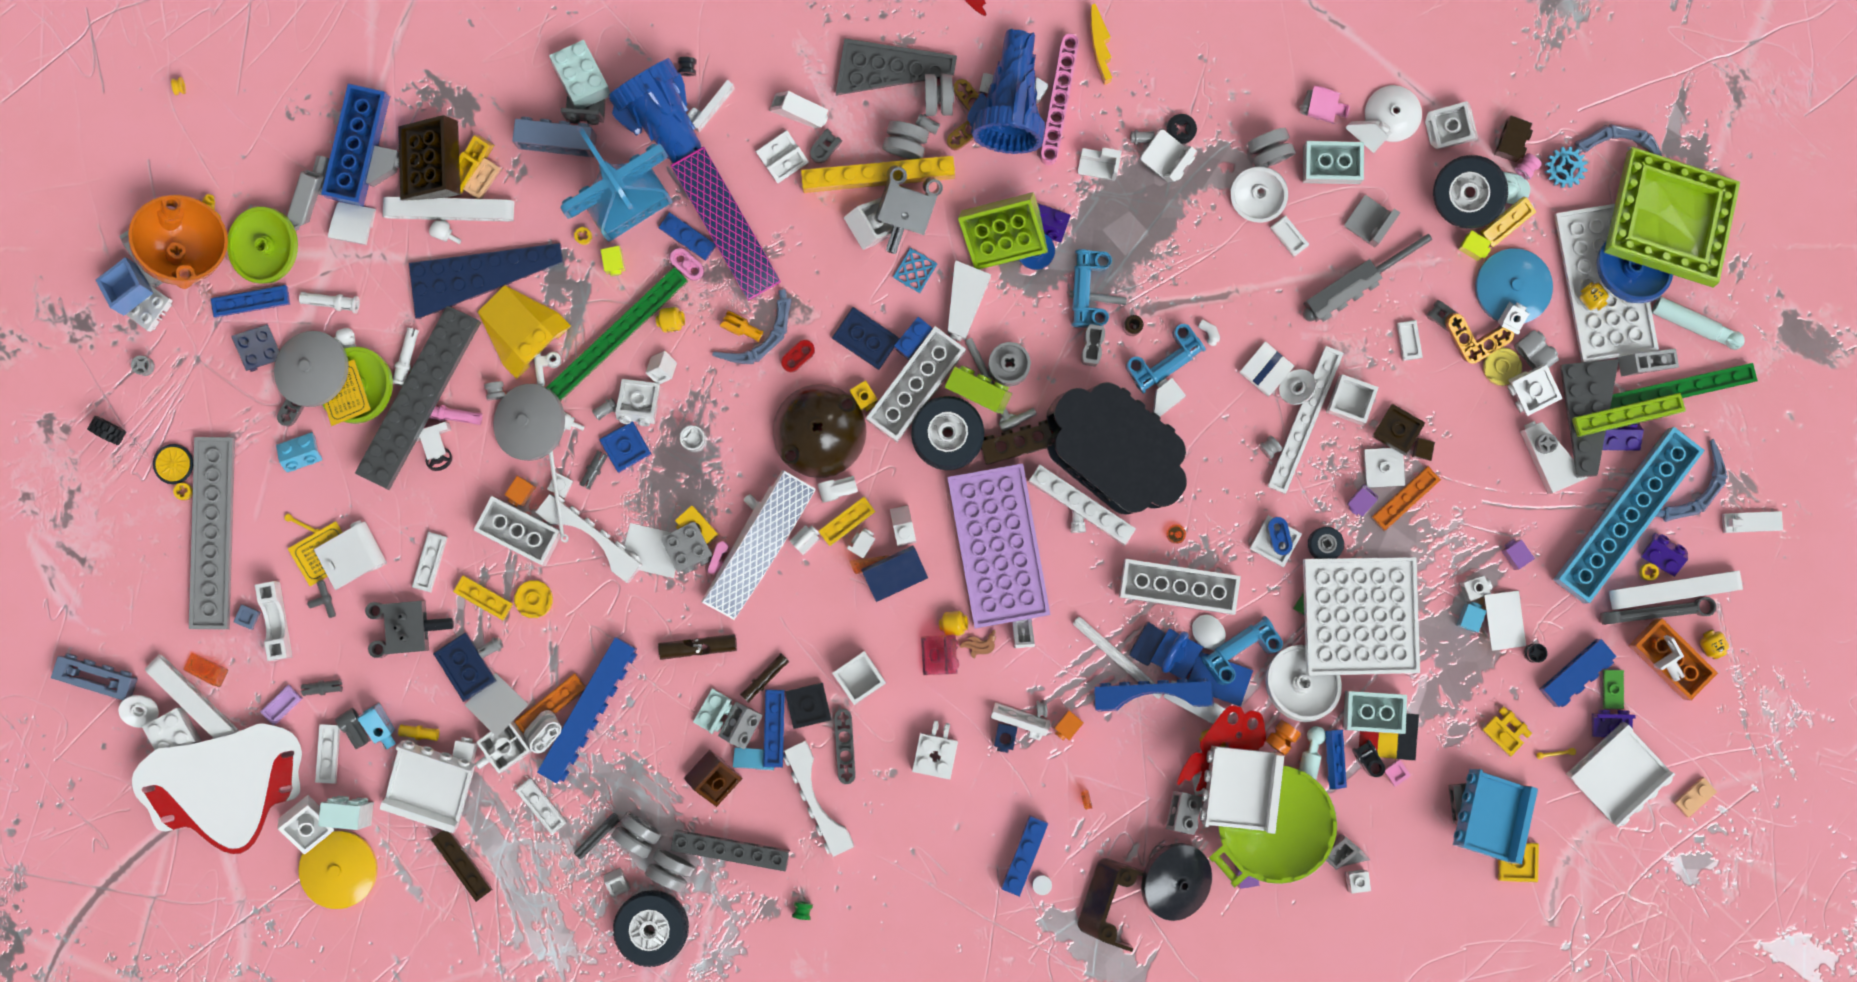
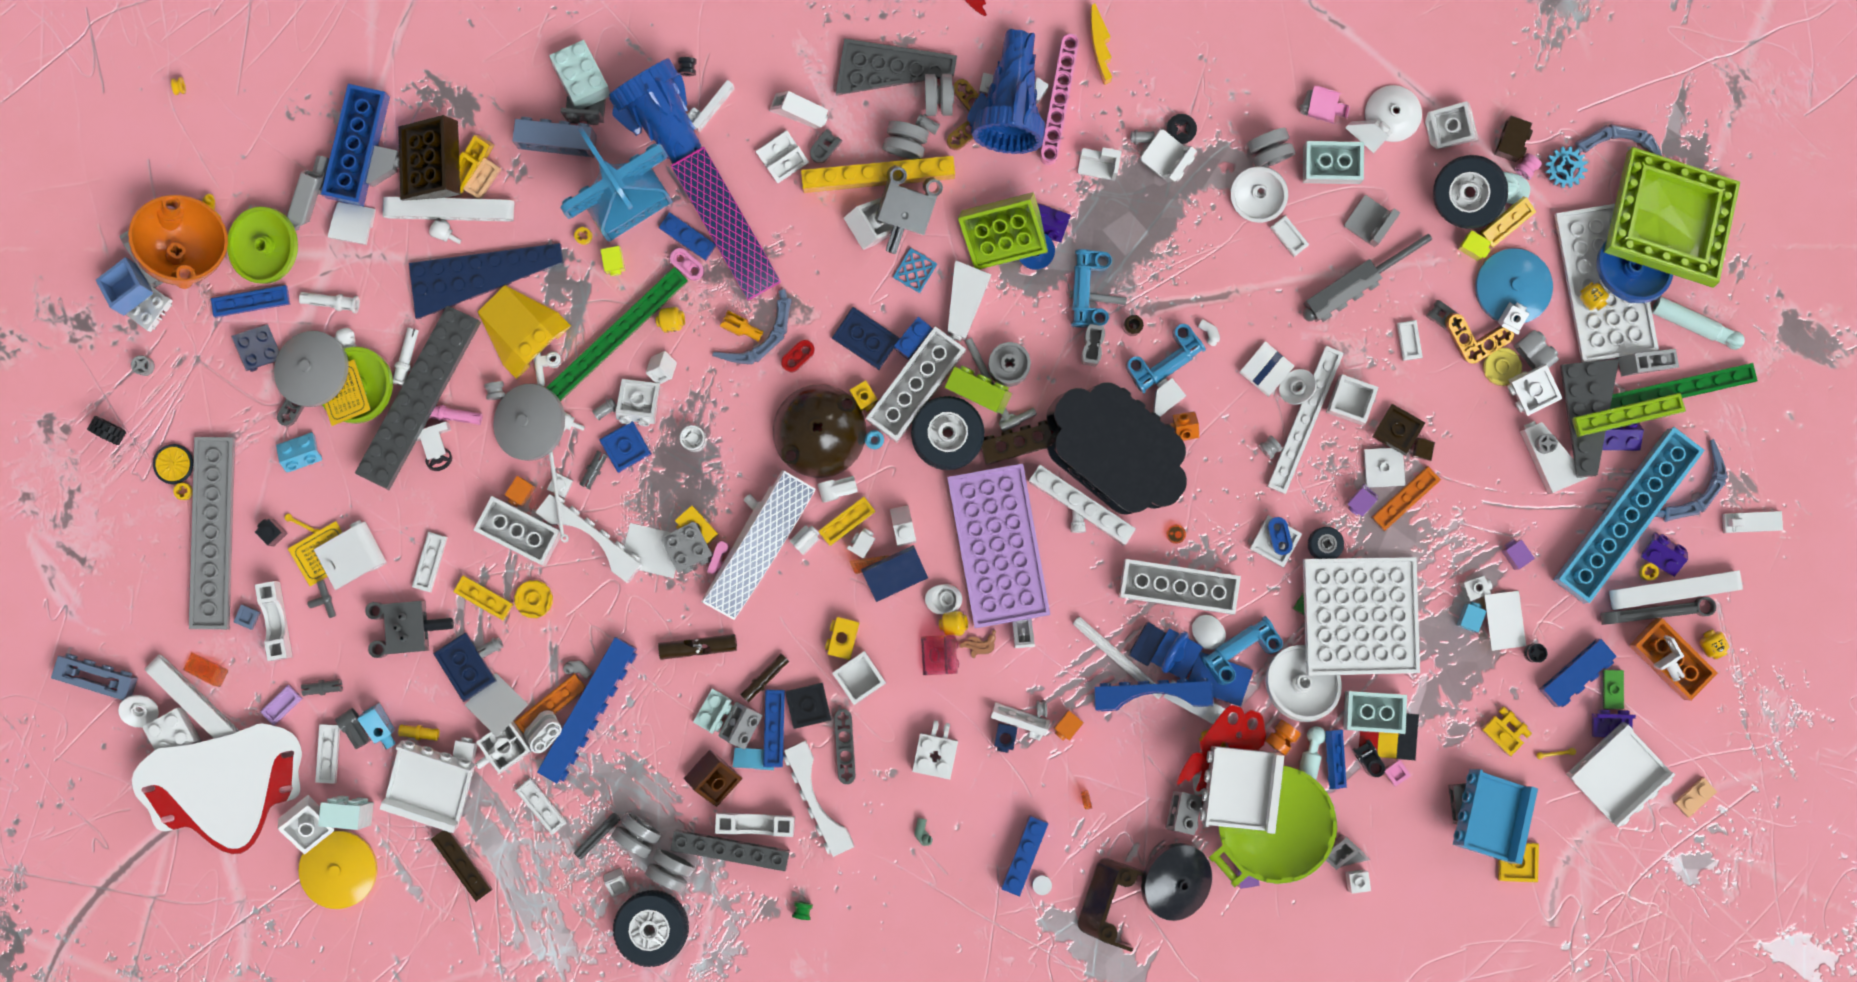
(270, 532): none -> black brick
(577, 667): none -> light grey arm
(755, 824): none -> white arch
(843, 650): none -> yellow brick
(869, 435): none -> medium azure plate
(921, 834): none -> sand green arm
(943, 599): none -> white hat
(1186, 425): none -> orange brick

